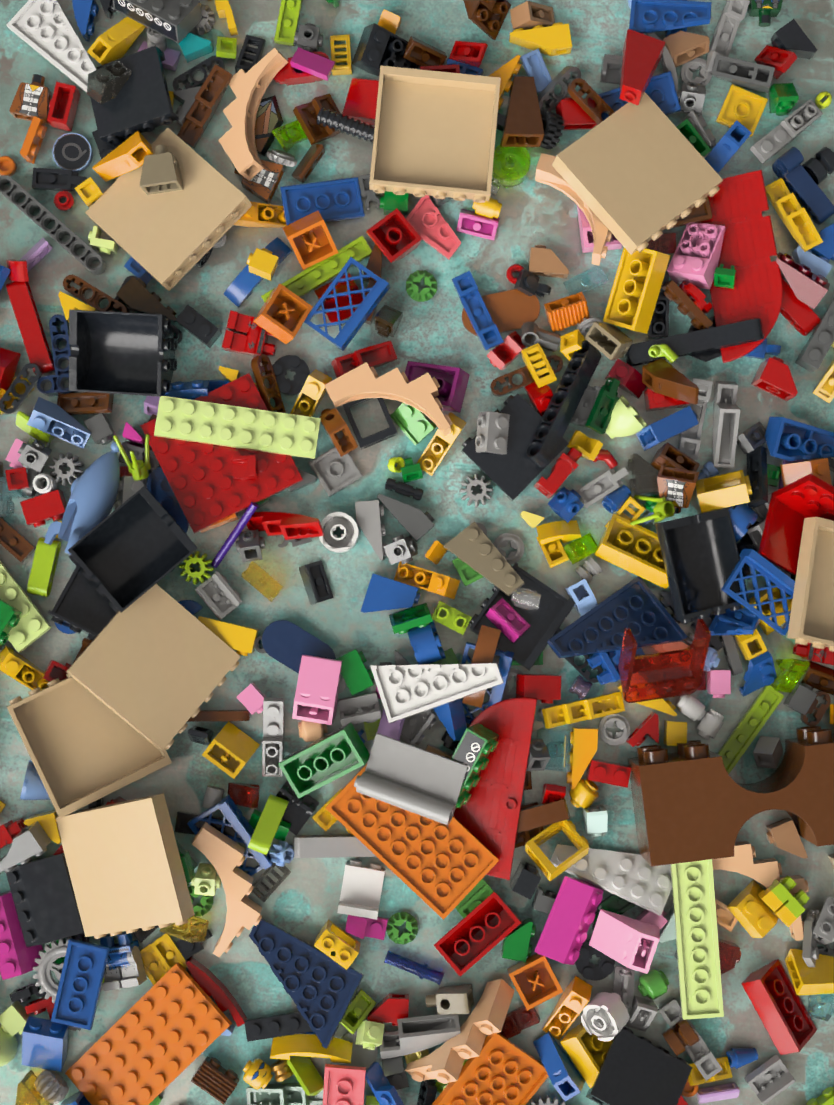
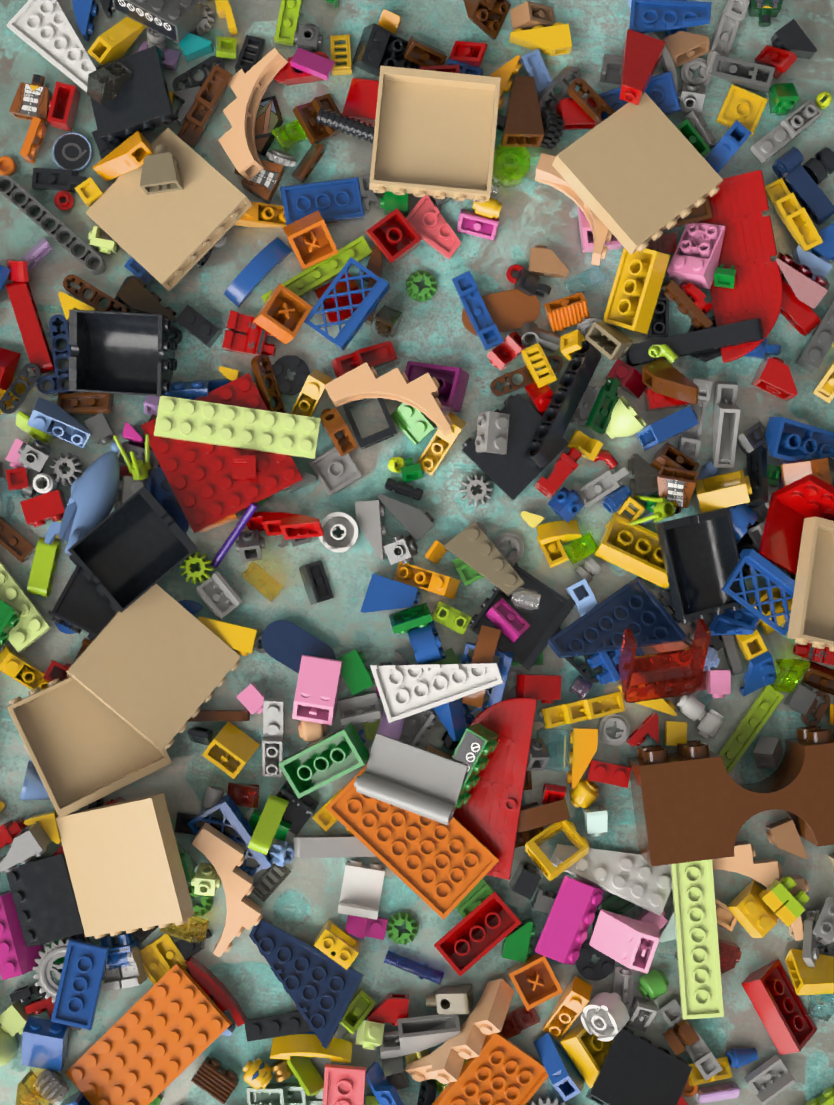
(263, 263): yellow brick -> none

